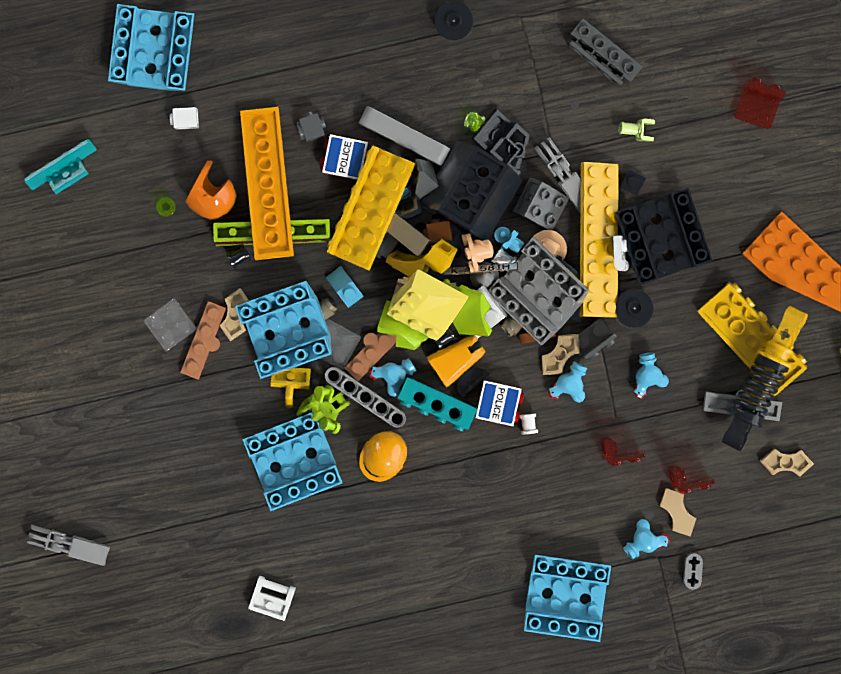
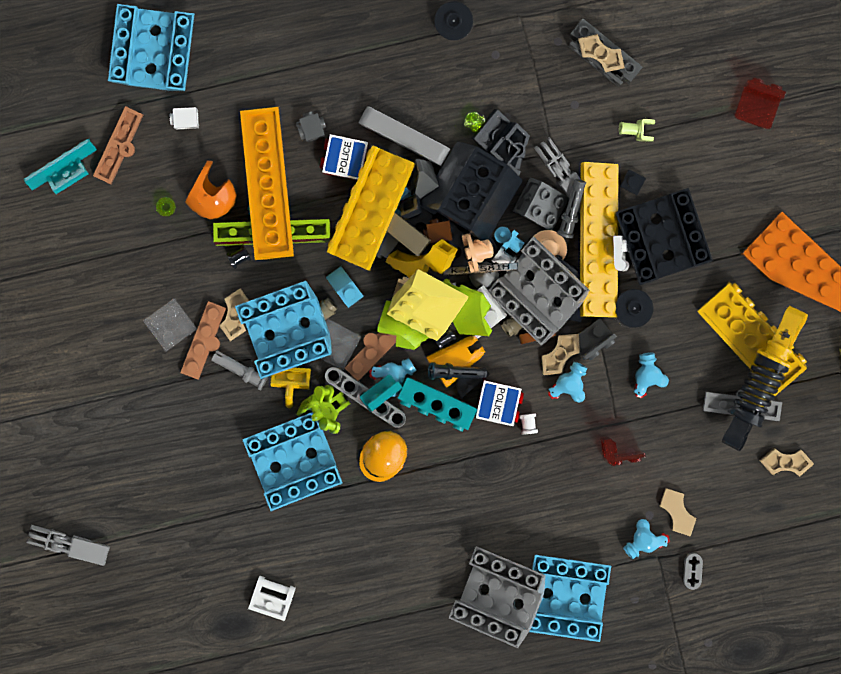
(118, 145): none -> nougat hinge
(248, 374): none -> light grey pin
(380, 392): none -> teal bracket
(449, 371): none -> black pin
(496, 611): none -> light grey slope
(570, 217): none -> dark grey pin
(609, 58): none -> tan tile
(678, 477): clear red bracket -> none

